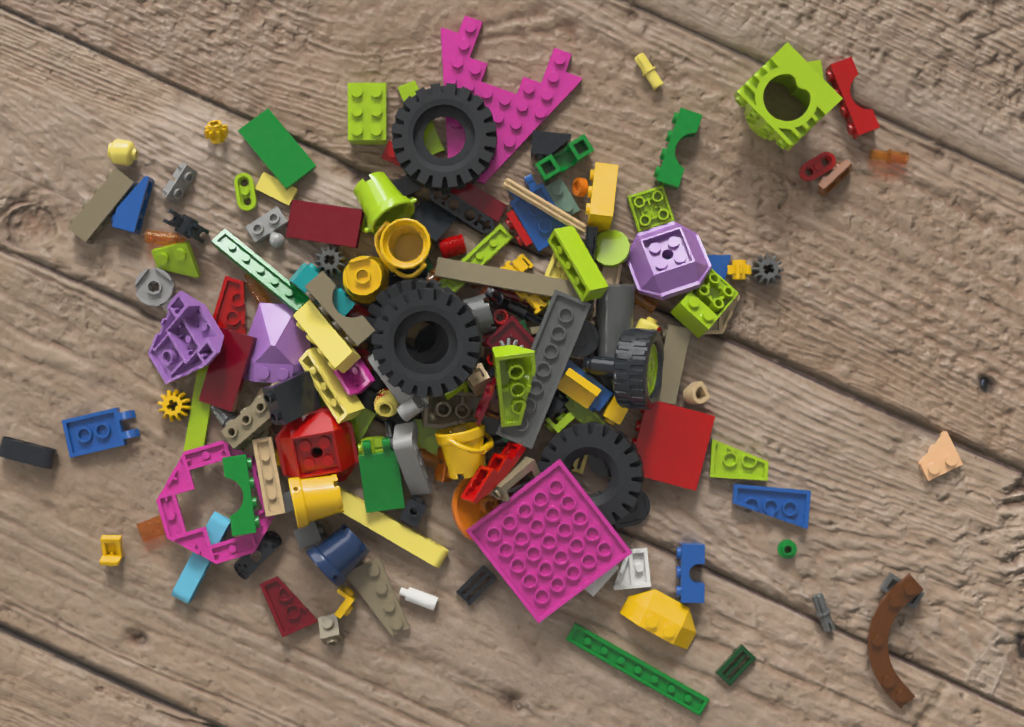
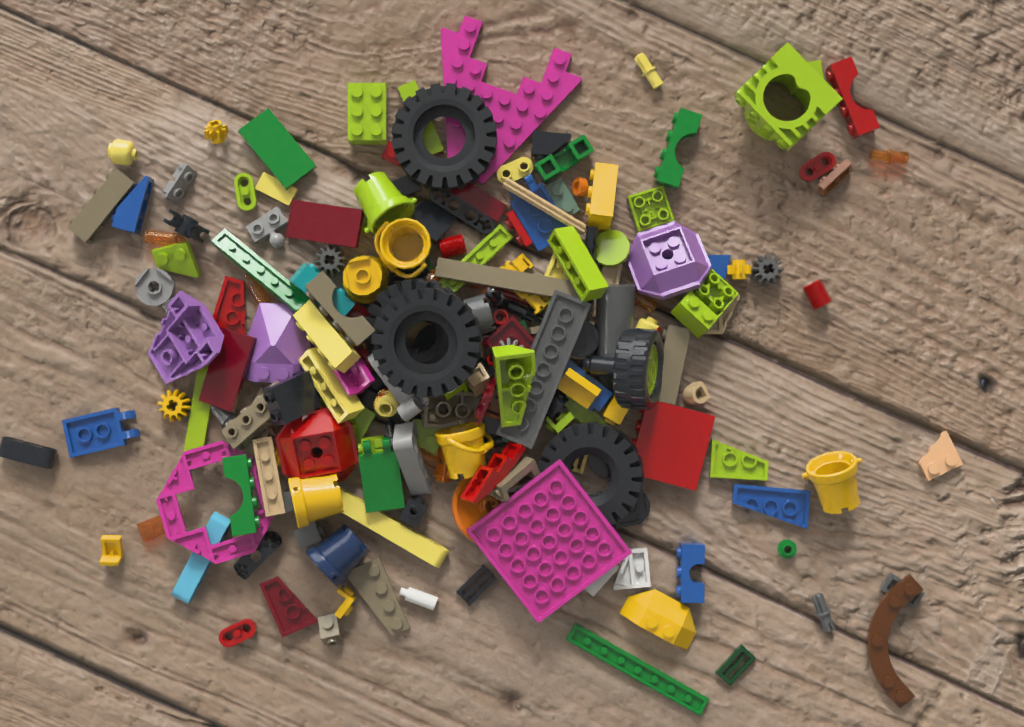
(238, 632): none -> red plate
(514, 169): none -> light yellow plate
(817, 294): none -> red piece
(835, 480): none -> yellow piece

